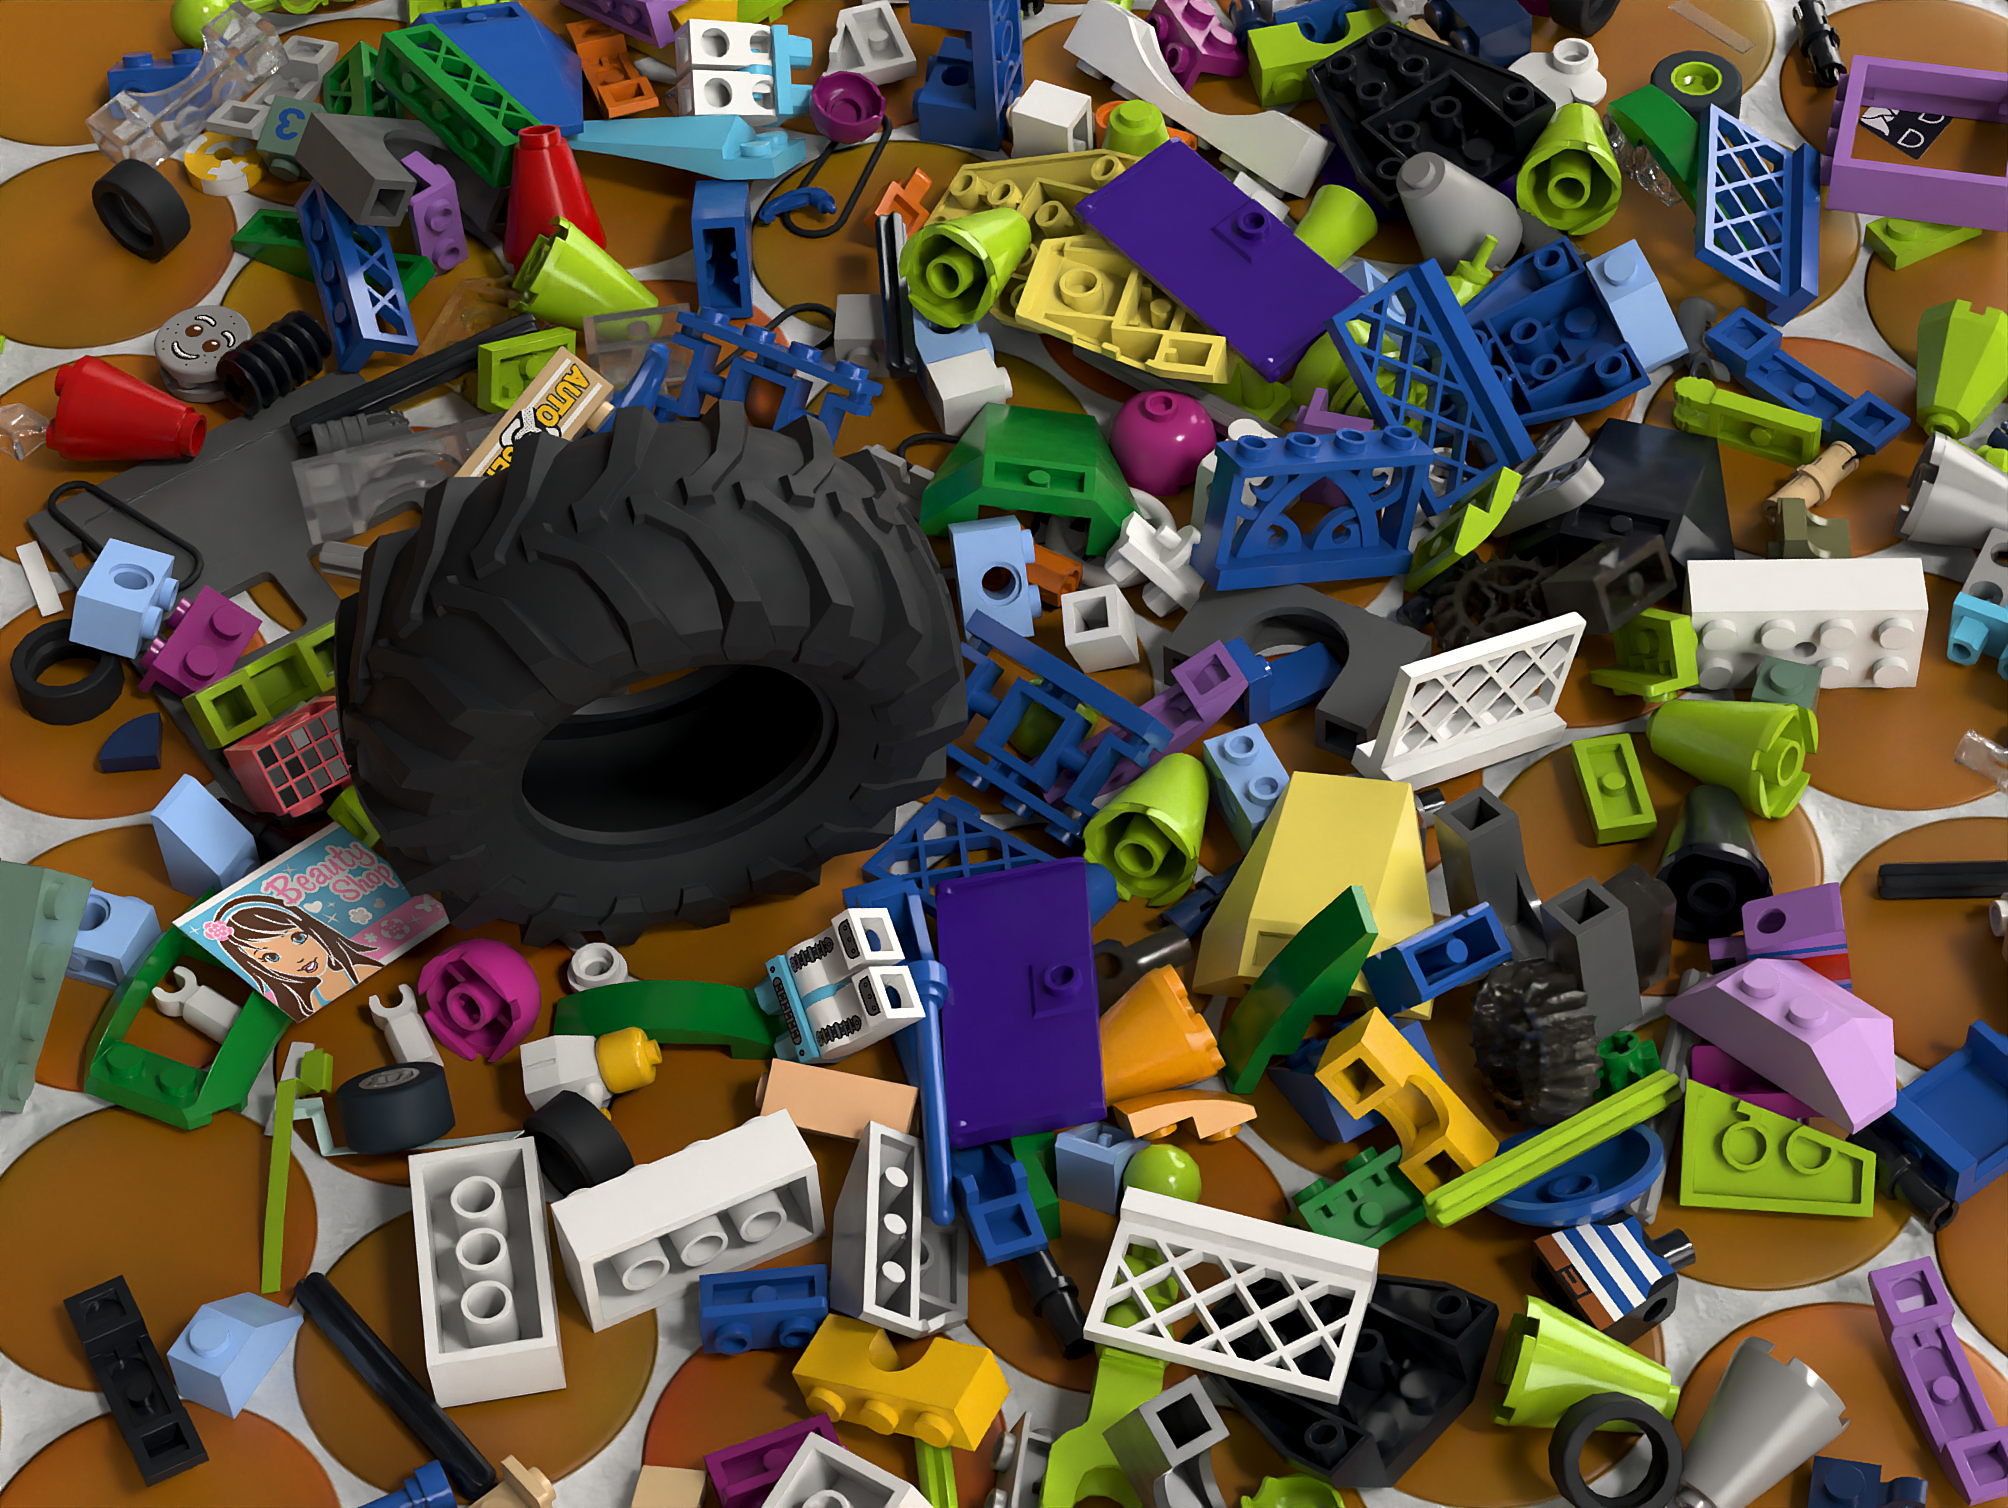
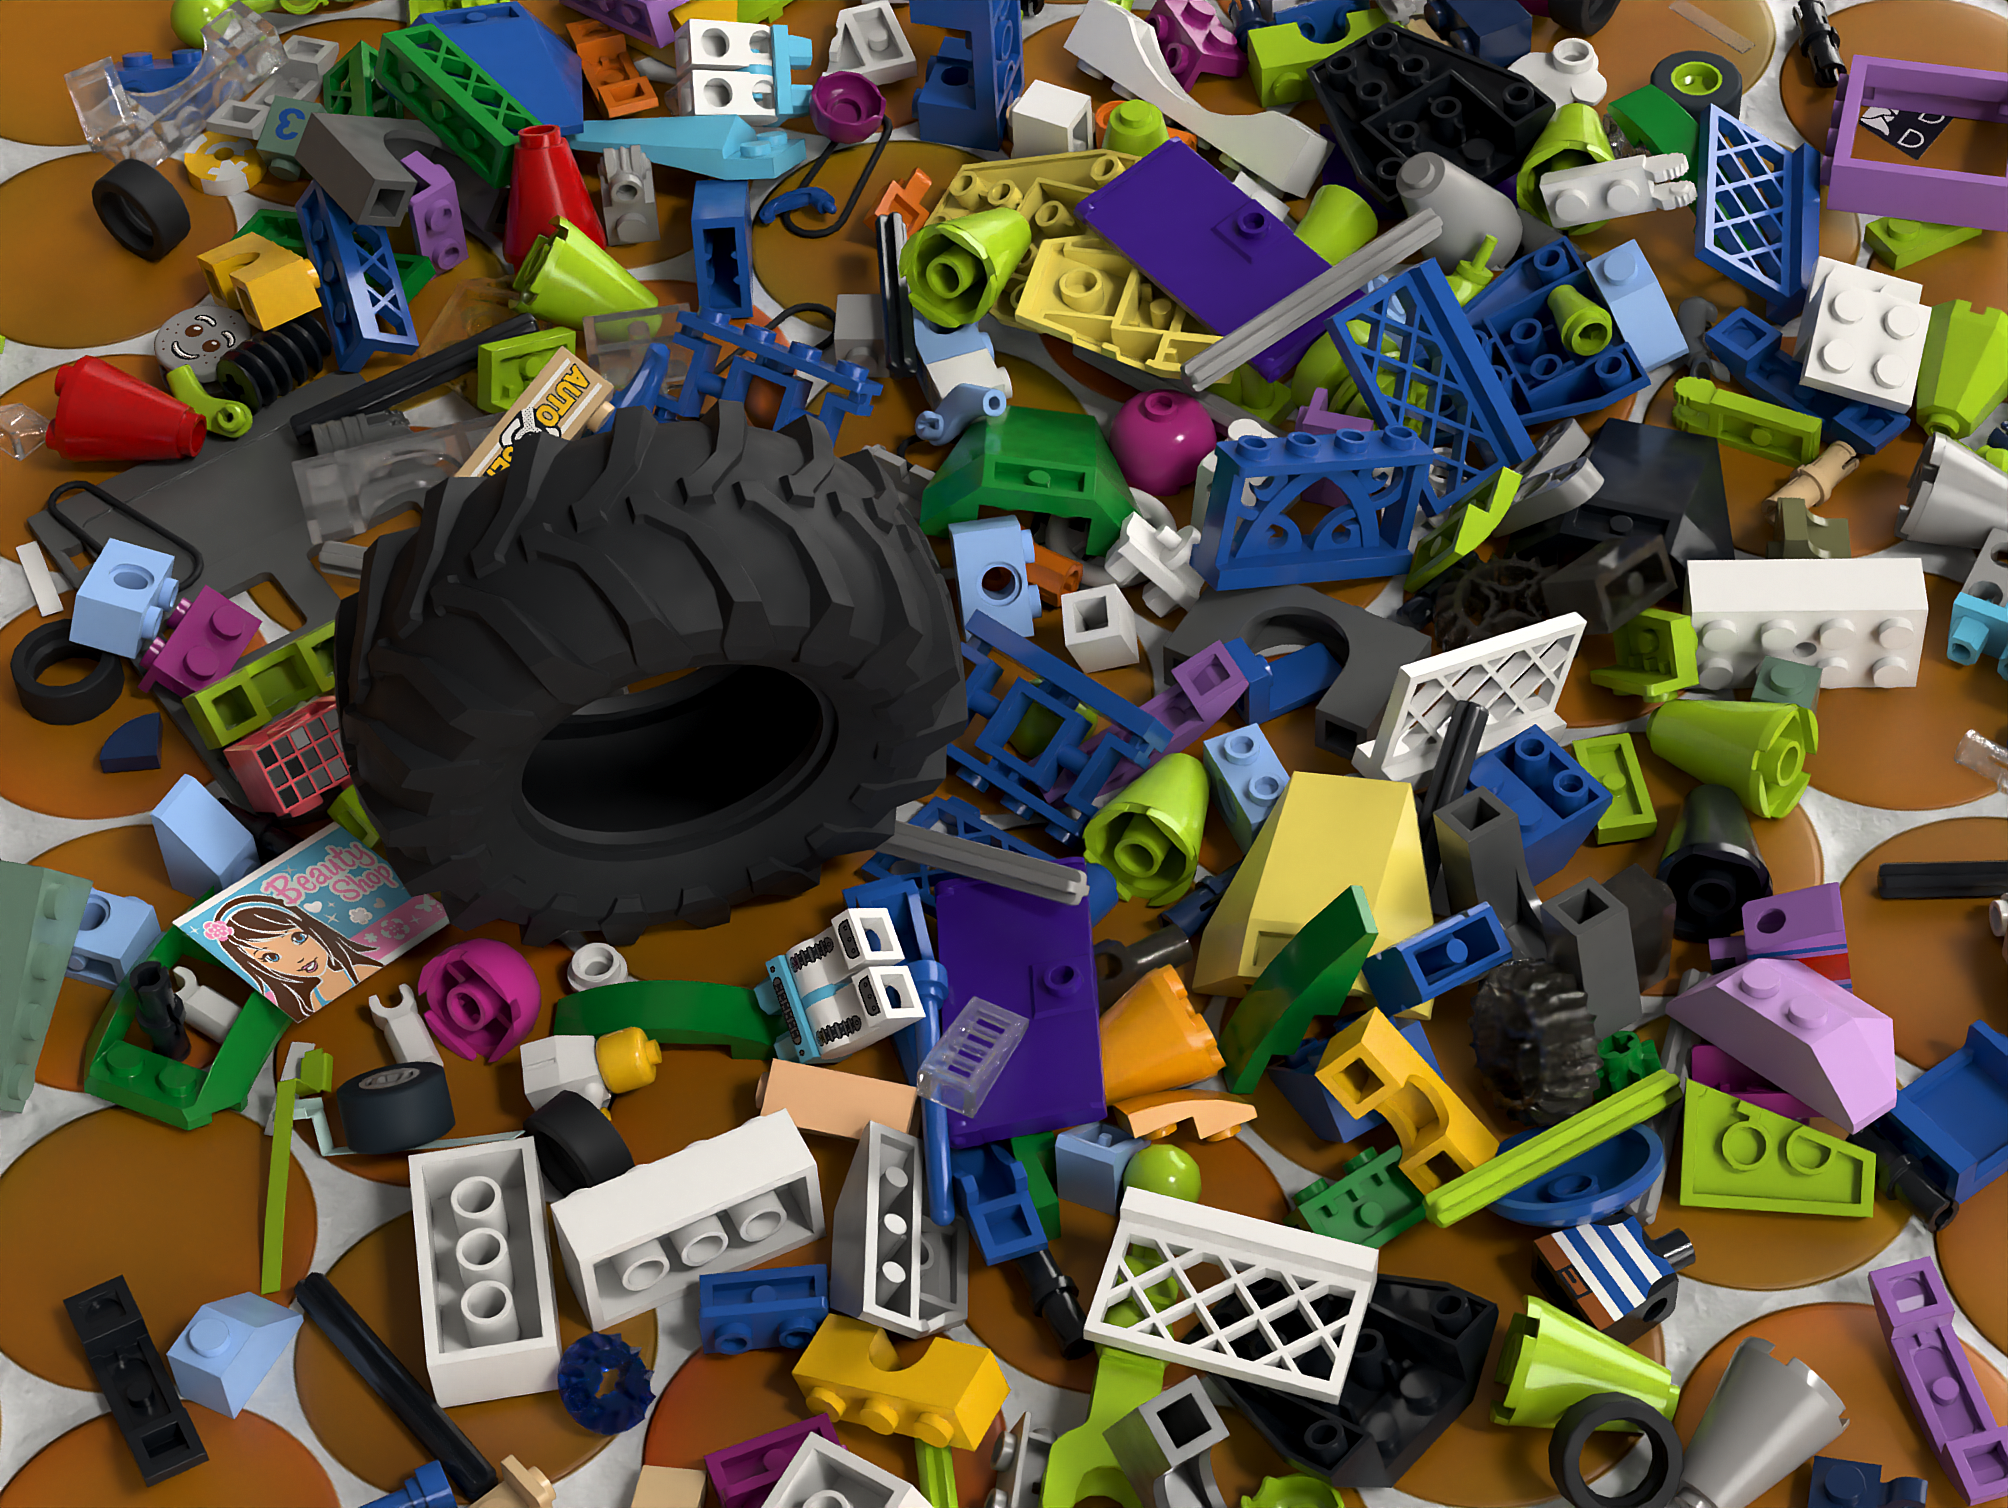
(102, 104): none -> clear tile
(160, 1011): none -> black pin
(222, 415): none -> lime arm
(261, 279): none -> yellow arch
(580, 1380): none -> clear blue gear
(628, 196): none -> light grey brick
(957, 411): none -> light blue arm
(958, 1091): none -> clear slope
(986, 863): none -> light grey axle
(1310, 300): none -> light grey axle
(1450, 776): none -> black axle
(1550, 794): none -> blue slope
(1580, 322): none -> lime cone
(1616, 189): none -> white hinge
(1862, 334): none -> white bracket

